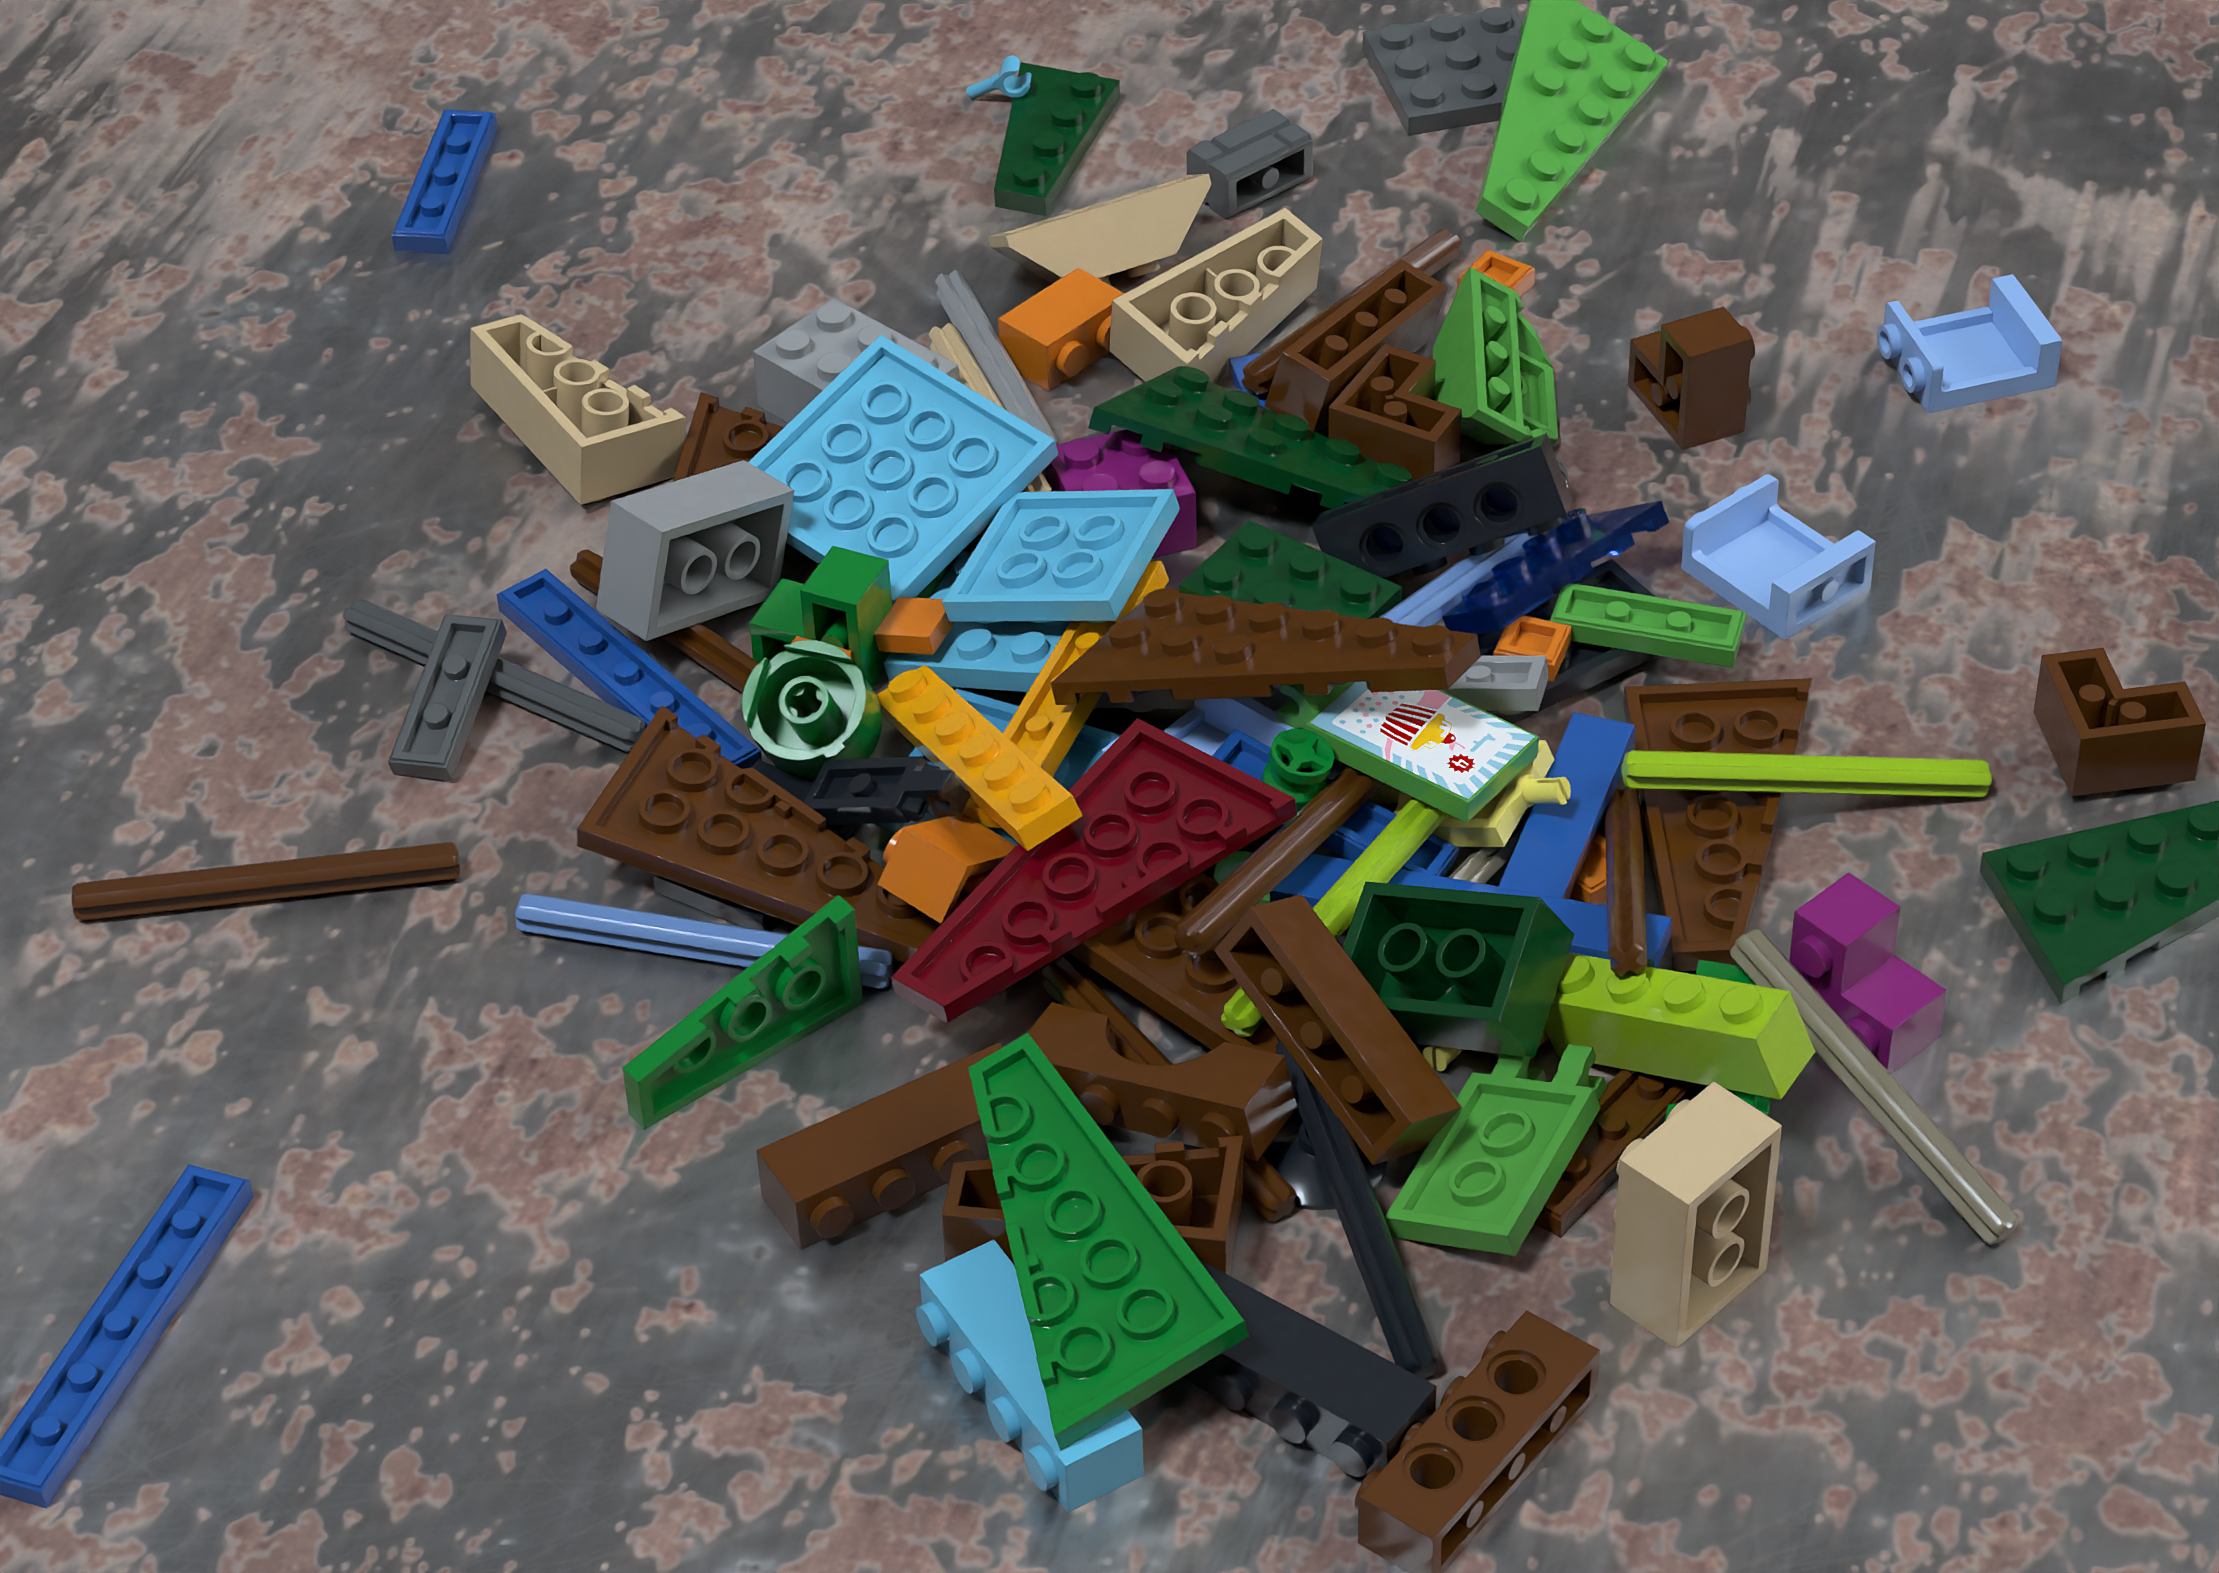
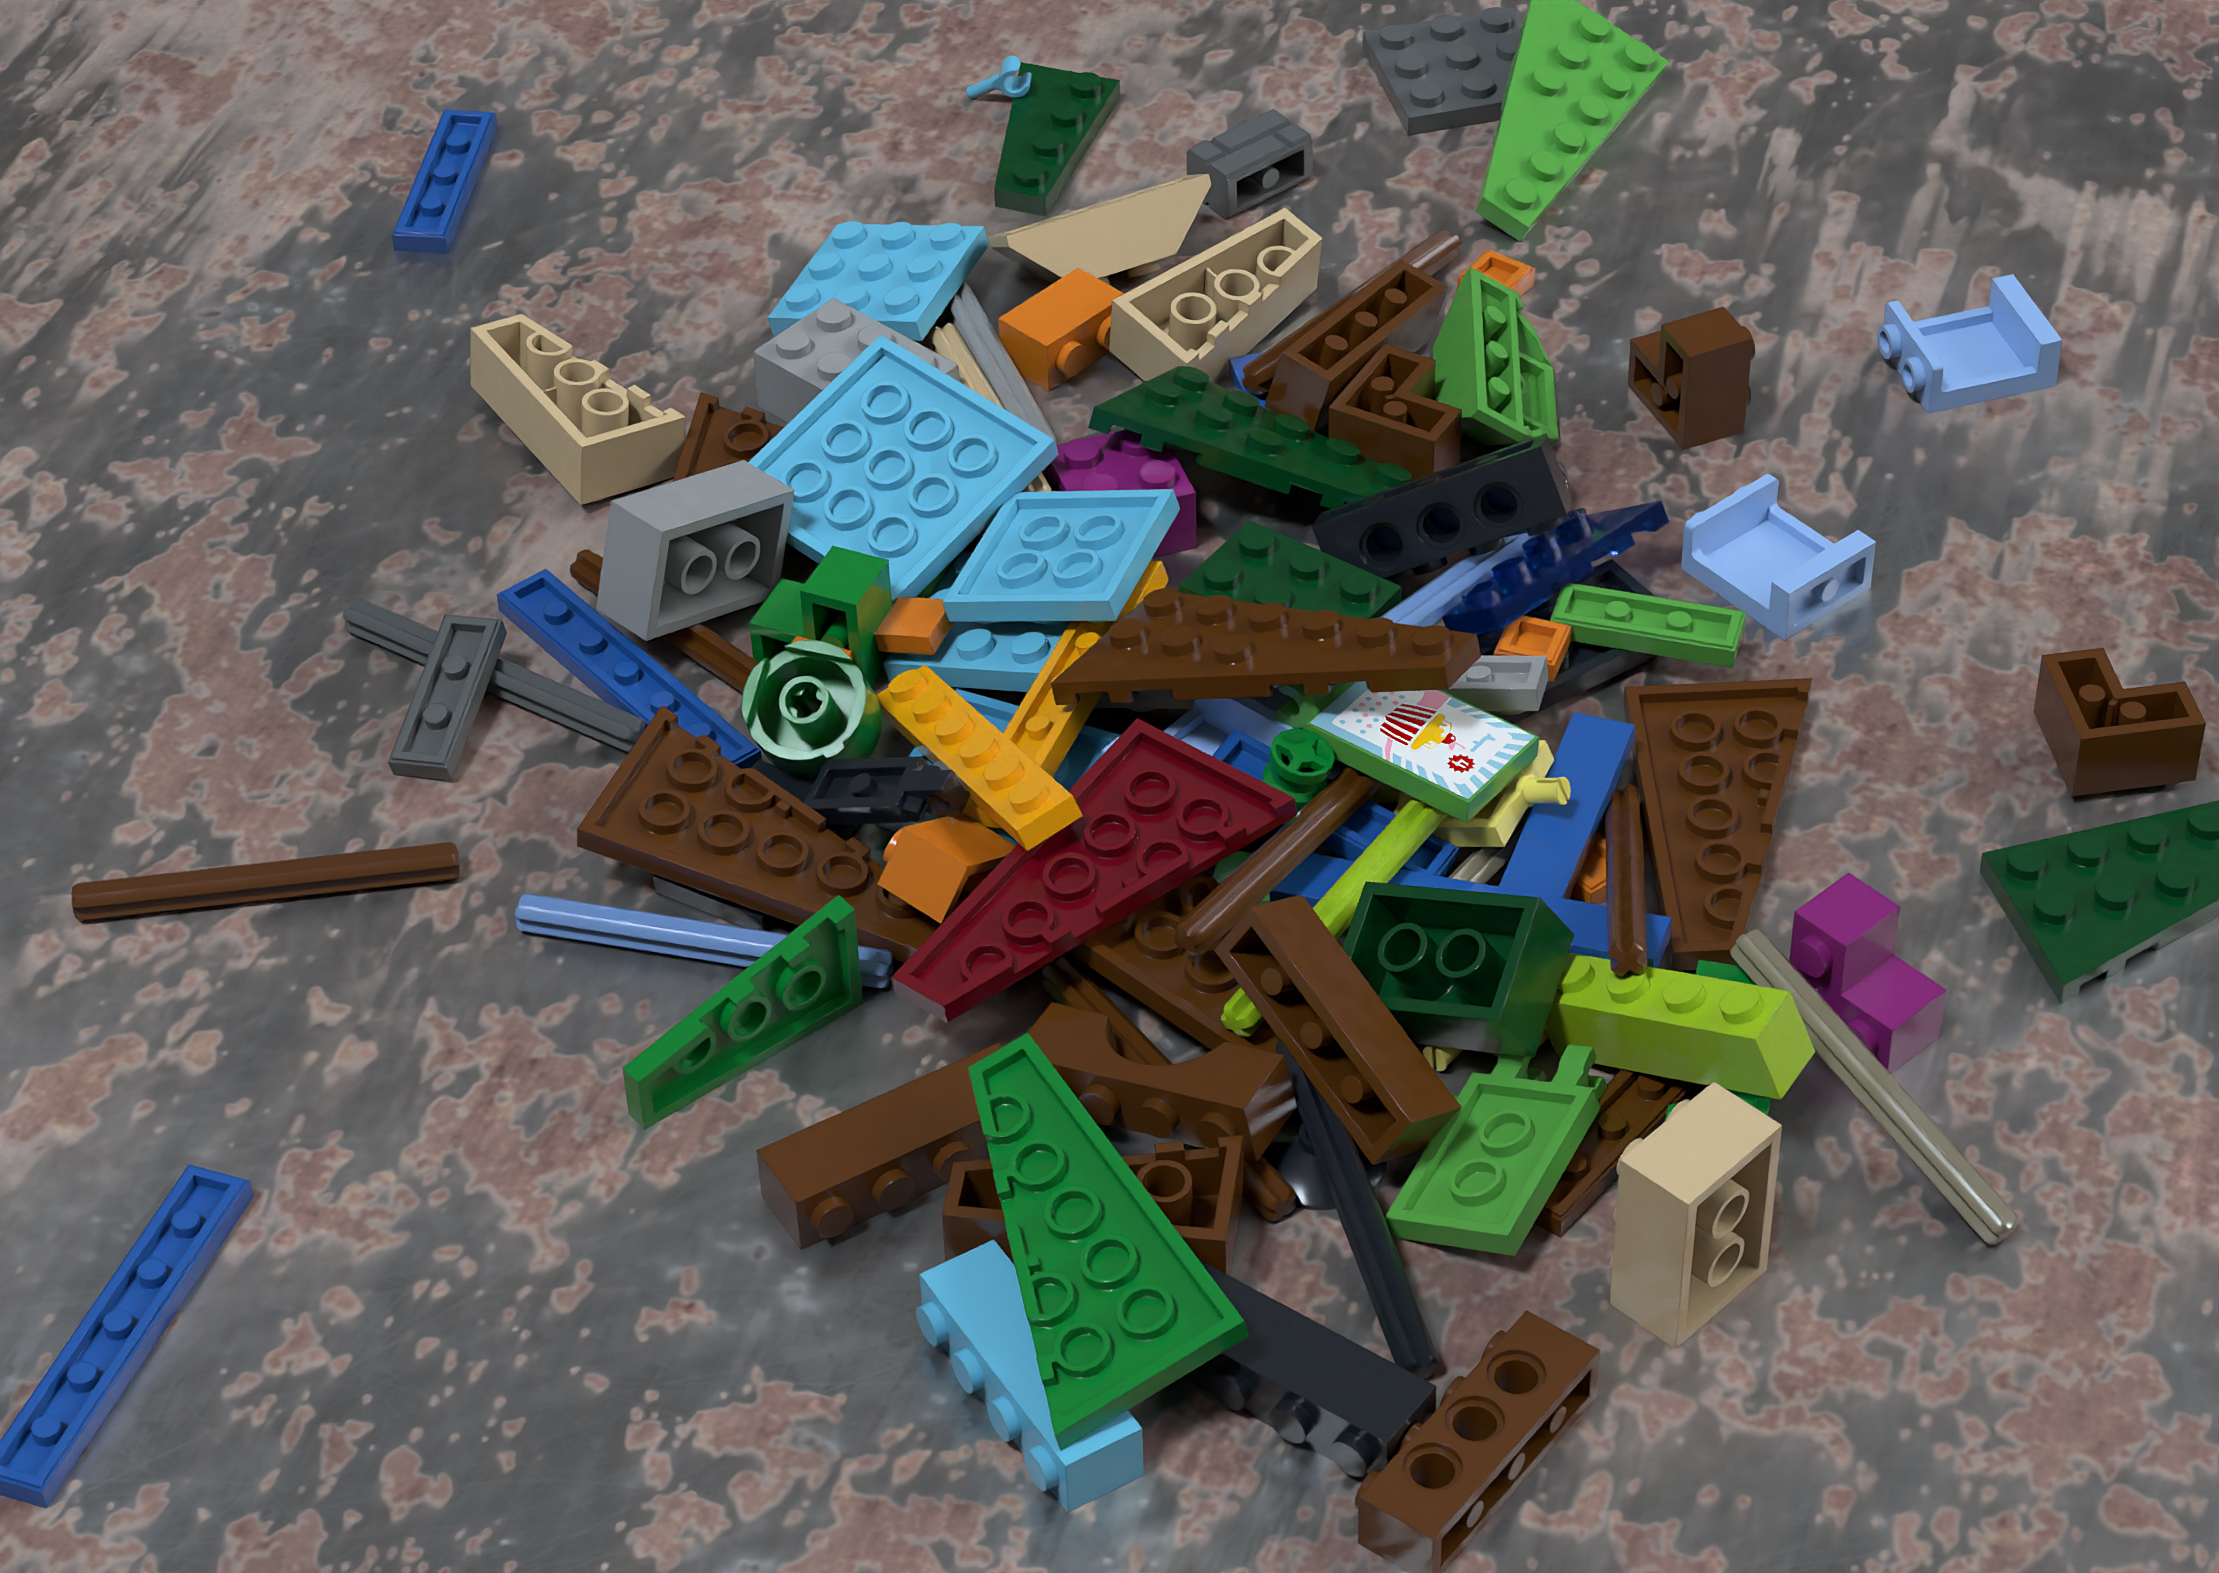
(886, 272): none -> medium azure plate
(1805, 774): lime axle -> none

